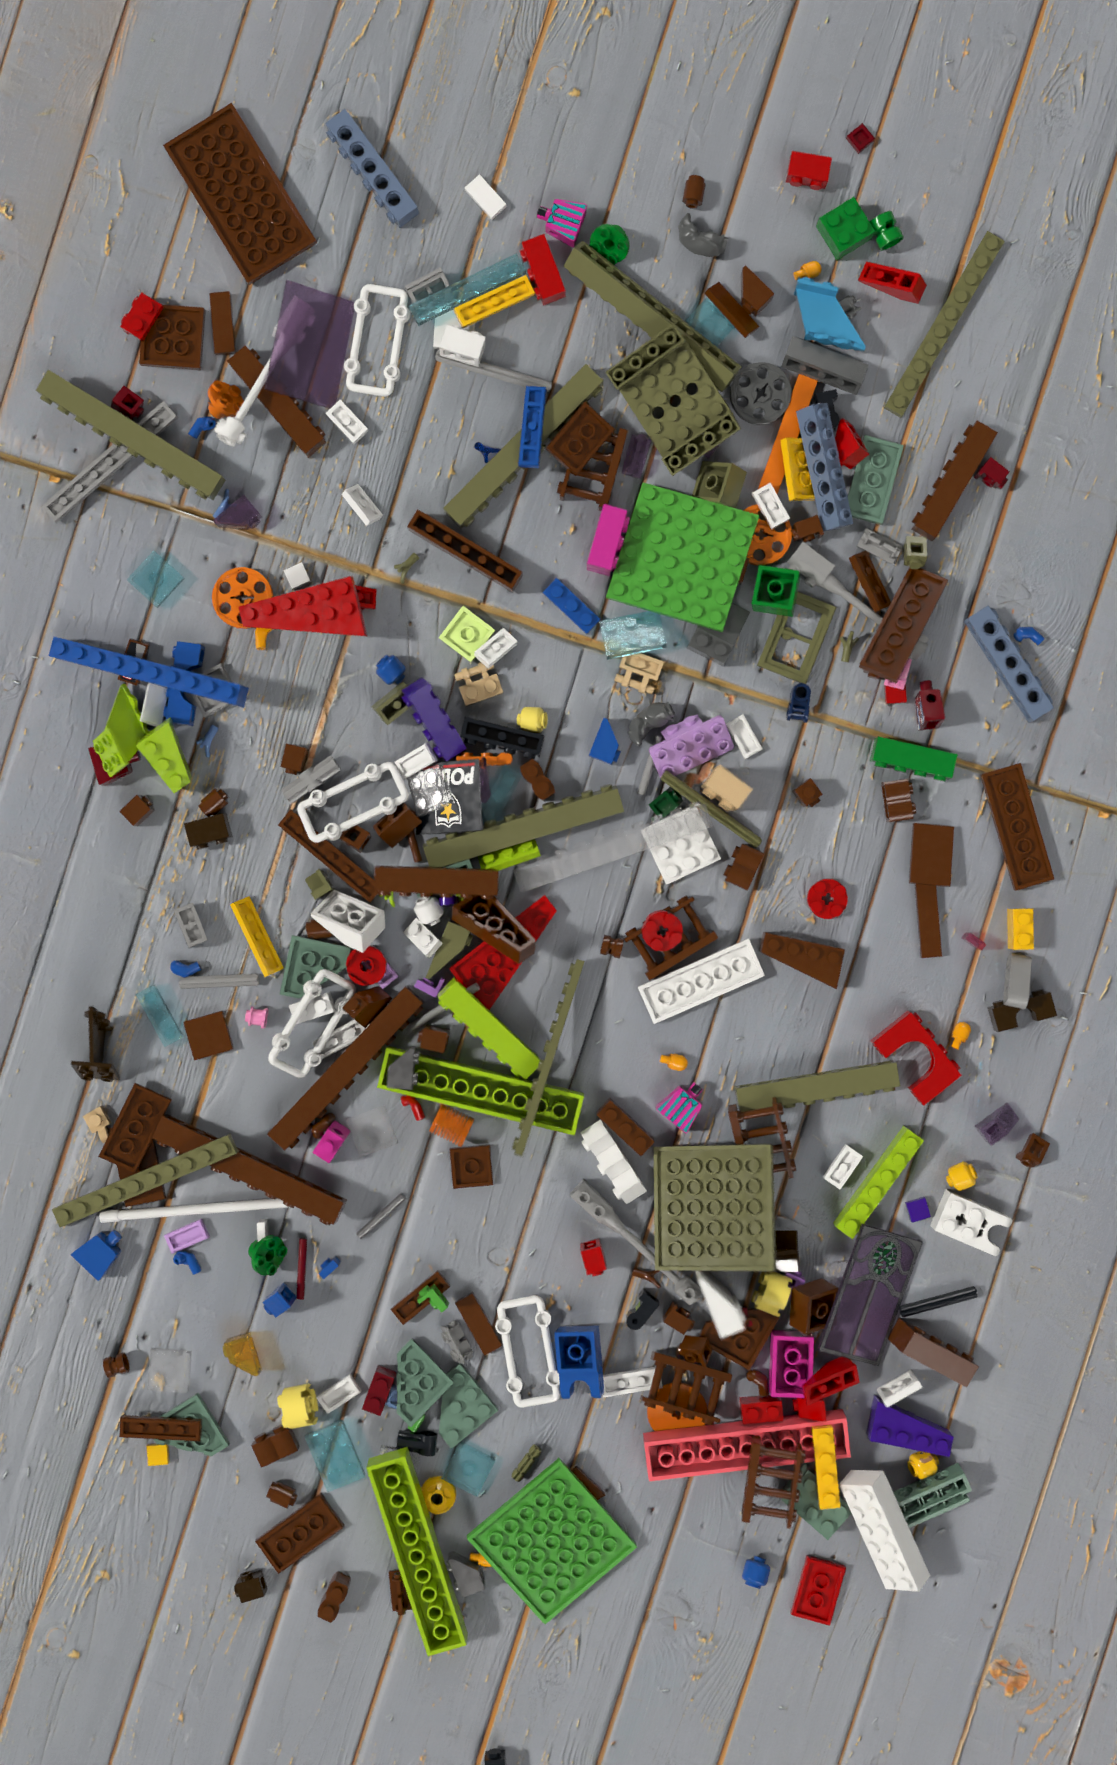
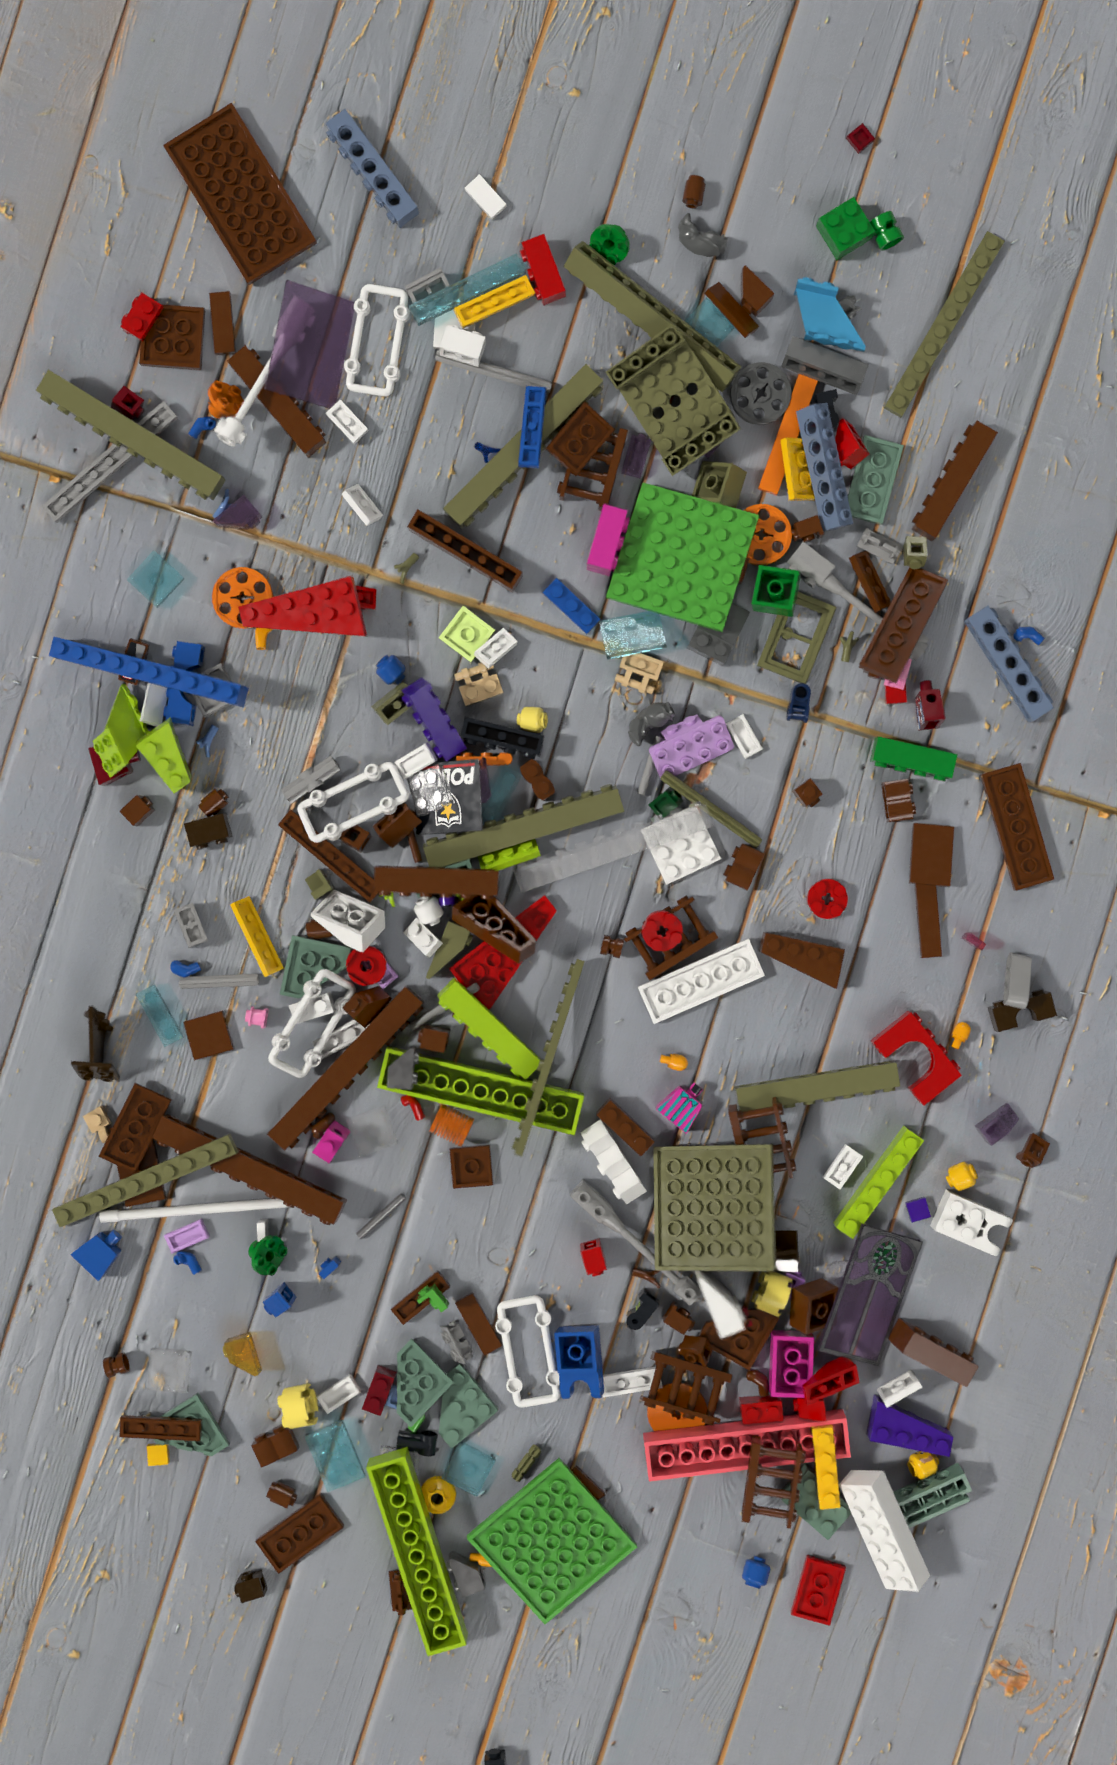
(294, 759): reddish brown brick -> none
(297, 576): white tile -> none
(301, 1268): dark red bar -> none
(334, 1597): reddish brown brick -> none
(427, 986): medium lavender bracket -> none
(563, 220): torso -> none
(605, 744): blue slope -> none
(726, 789): tan brick -> none
(770, 506): white plate -> none
(808, 170): red brick -> none
(810, 270): light orange cylinder -> none
(894, 281): red slope -> none
(938, 1301): black axle -> none
(993, 474): dark red brick -> none
(1020, 929): yellow brick -> none

